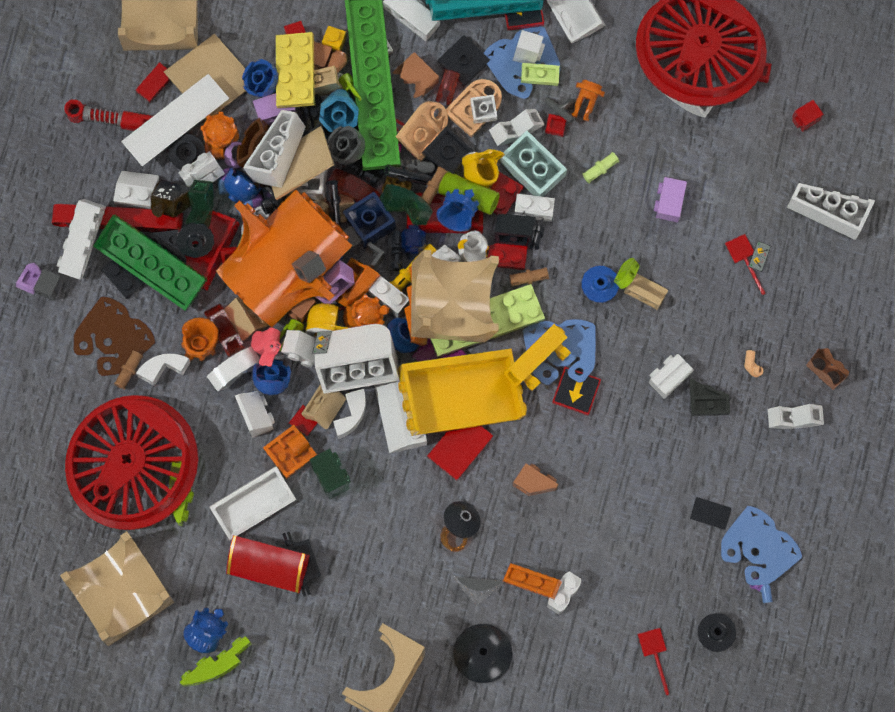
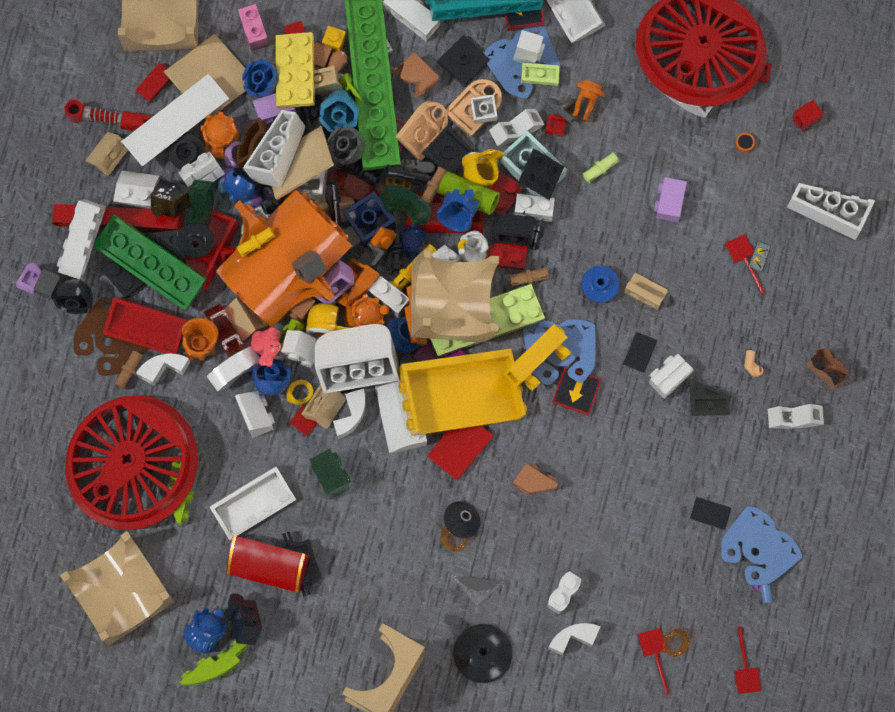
(74, 296): none -> black cylinder
(107, 153): none -> tan panel
(144, 326): none -> red slope
(244, 619): none -> black hinge
(253, 27): none -> bright pink brick
(256, 241): none -> yellow pin
(290, 389): none -> yellow piece
(290, 451): orange plate -> none
(321, 342): light grey sticker -> none
(383, 238): none -> orange plate
(449, 83): clear red hinge -> none
(532, 581): orange tile -> none
(540, 174): none -> black hinge
(581, 632): none -> white brick
(627, 273): lime piece -> none
(640, 352): none -> black sticker
(685, 642): none -> clear orange piece
(715, 642): black piece -> none
(745, 142): none -> tile
(746, 679): none -> red piece

